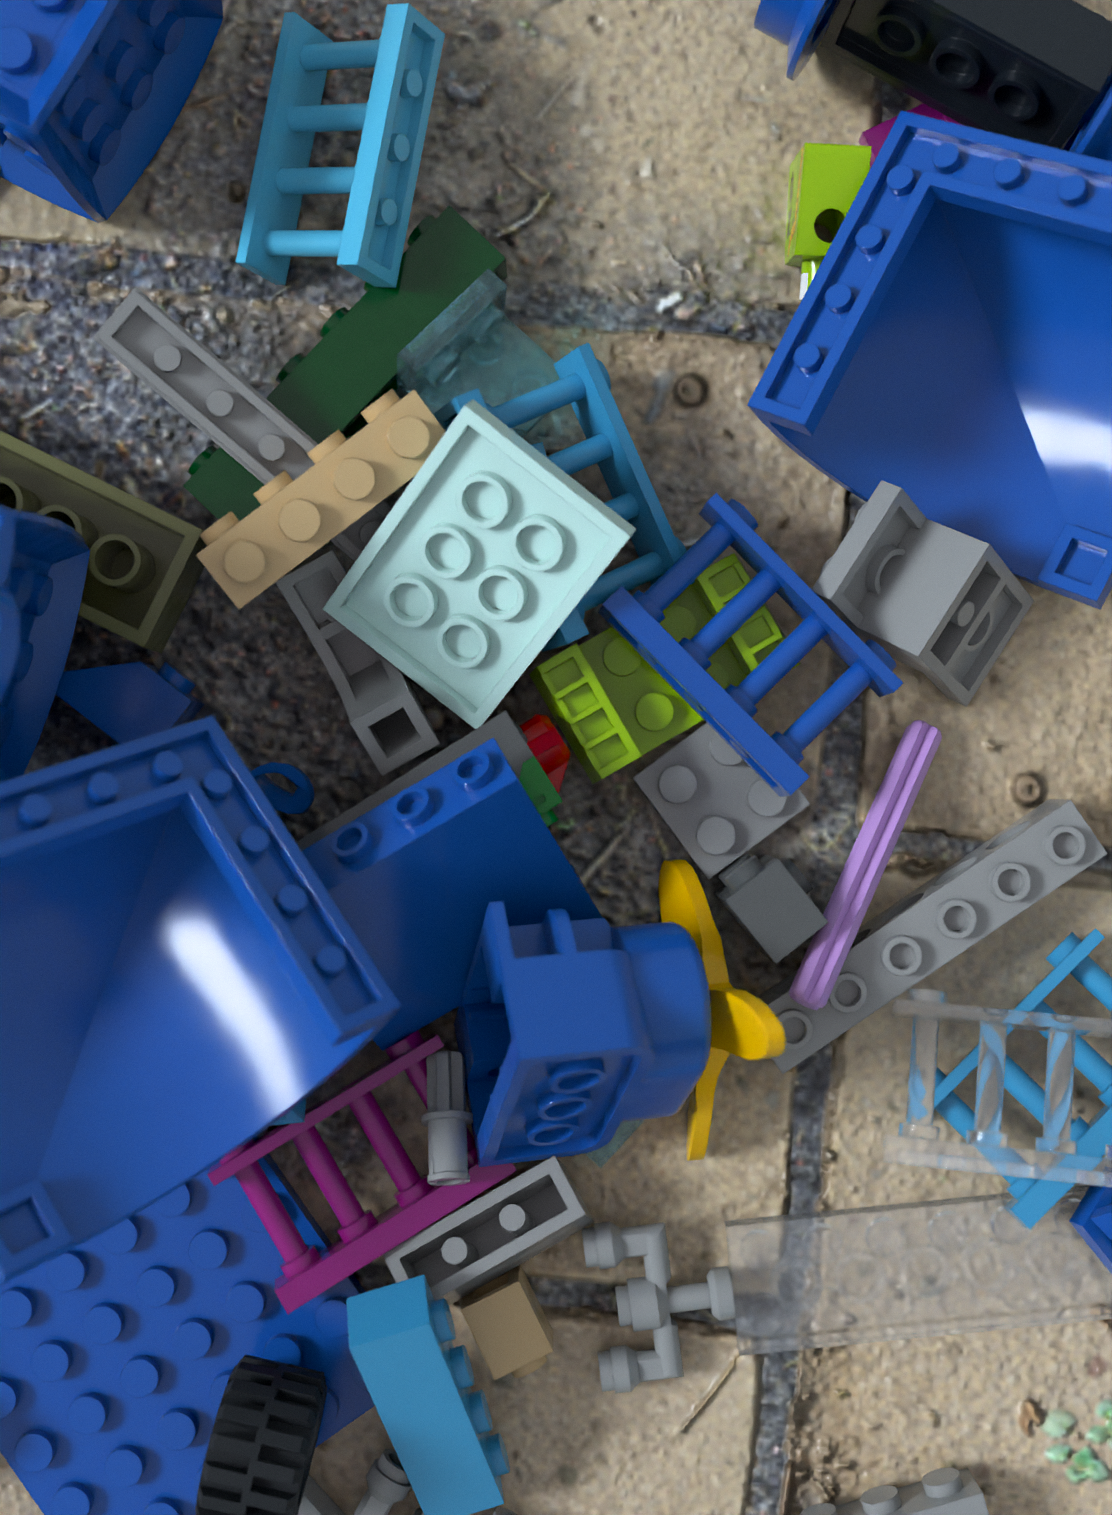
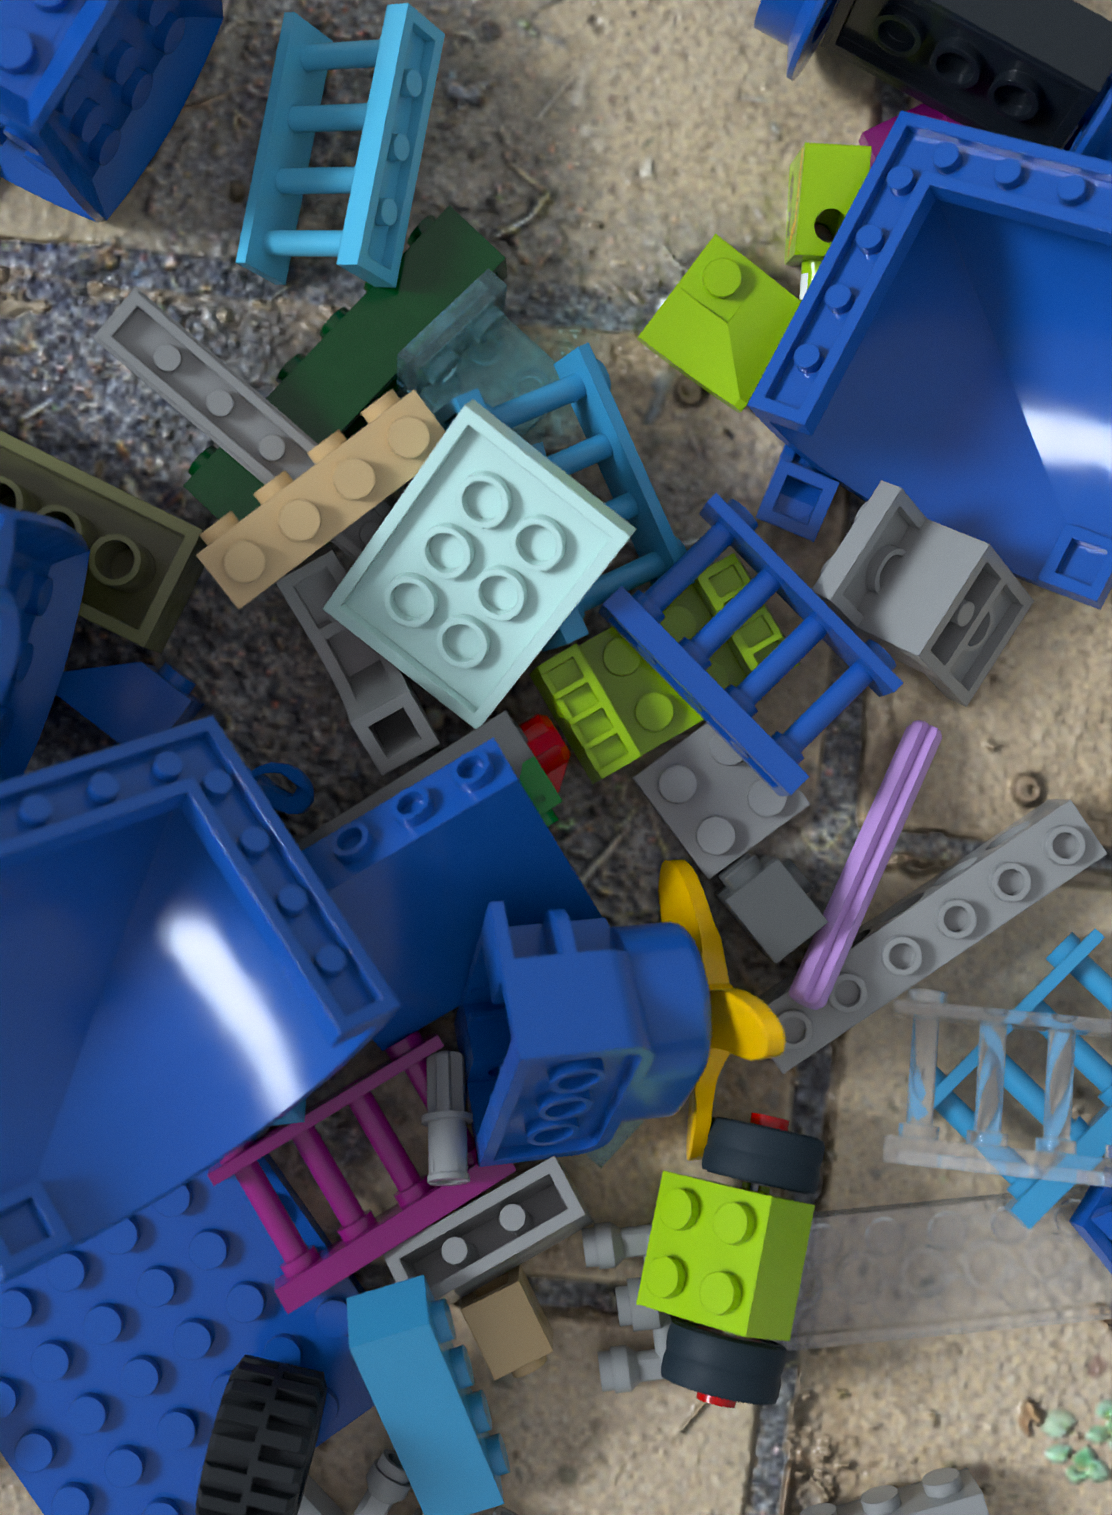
(721, 323): none -> lime plate
(732, 1260): none -> brick
(797, 496): none -> blue slope

